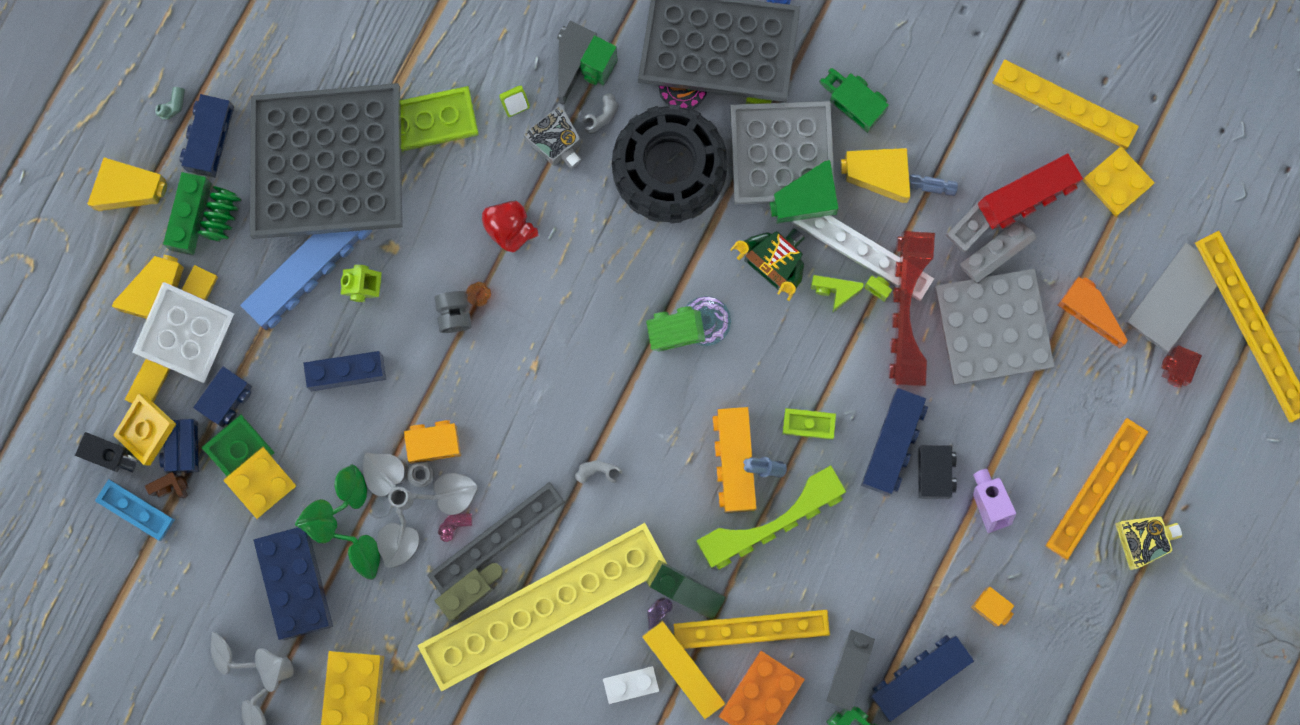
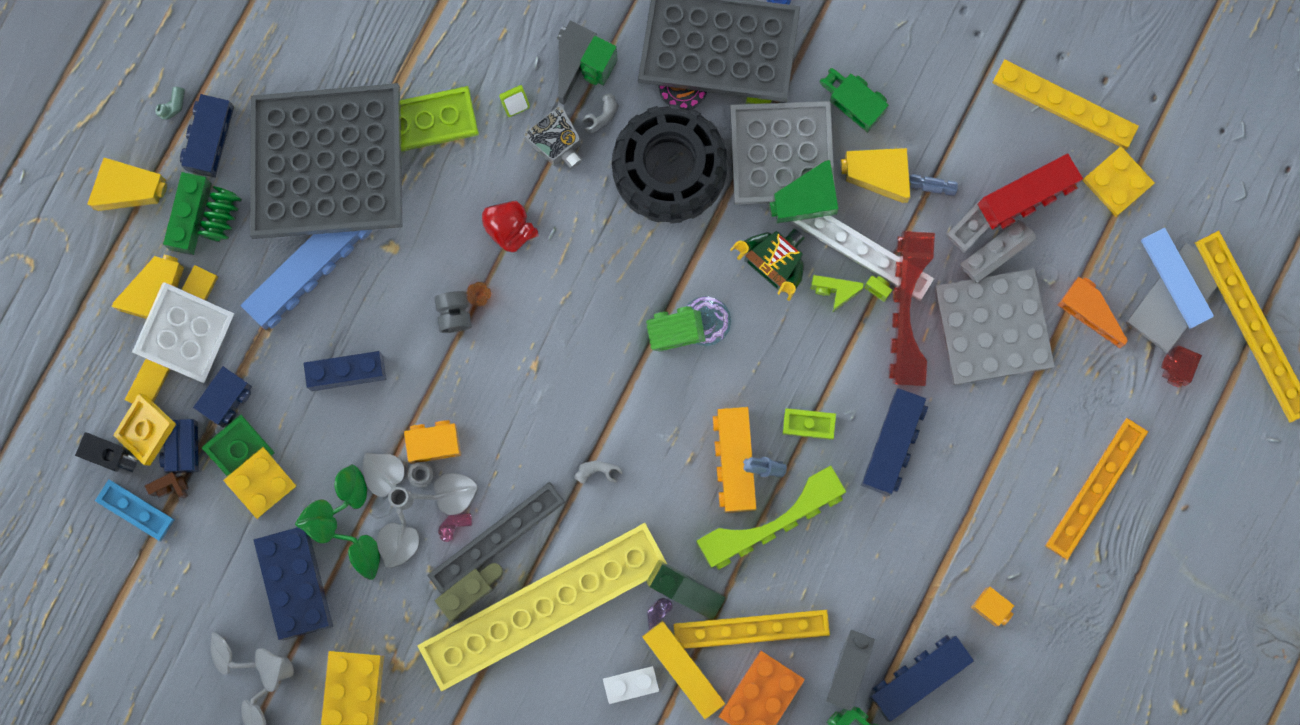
(360, 283): lime brick -> none
(935, 472): black brick -> none
(995, 511): lavender torso -> none
(1146, 539): torso -> none
(1177, 278): none -> light blue tile

